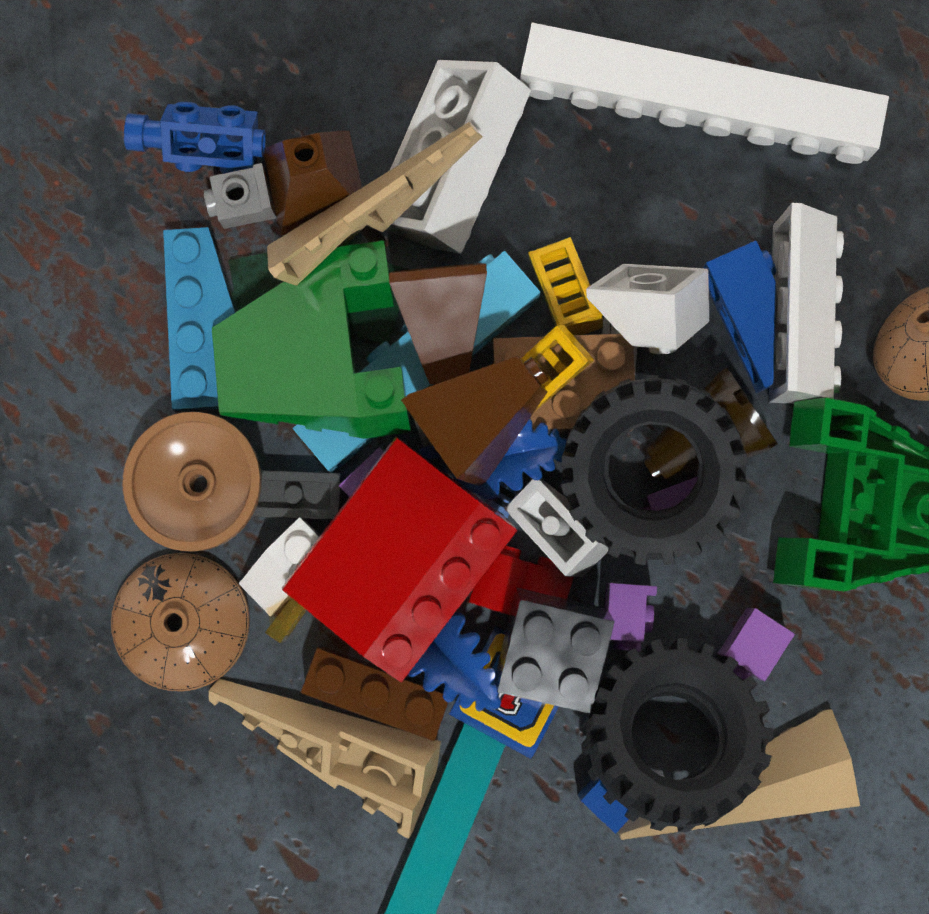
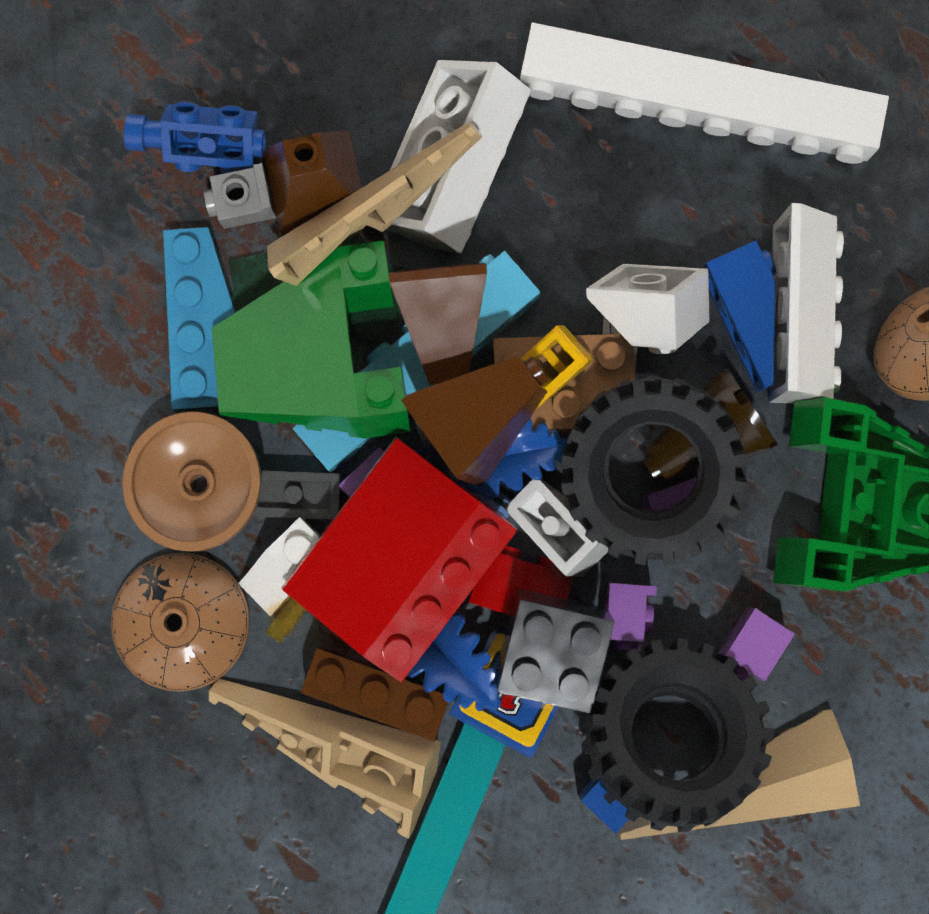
(581, 322): yellow slope -> none

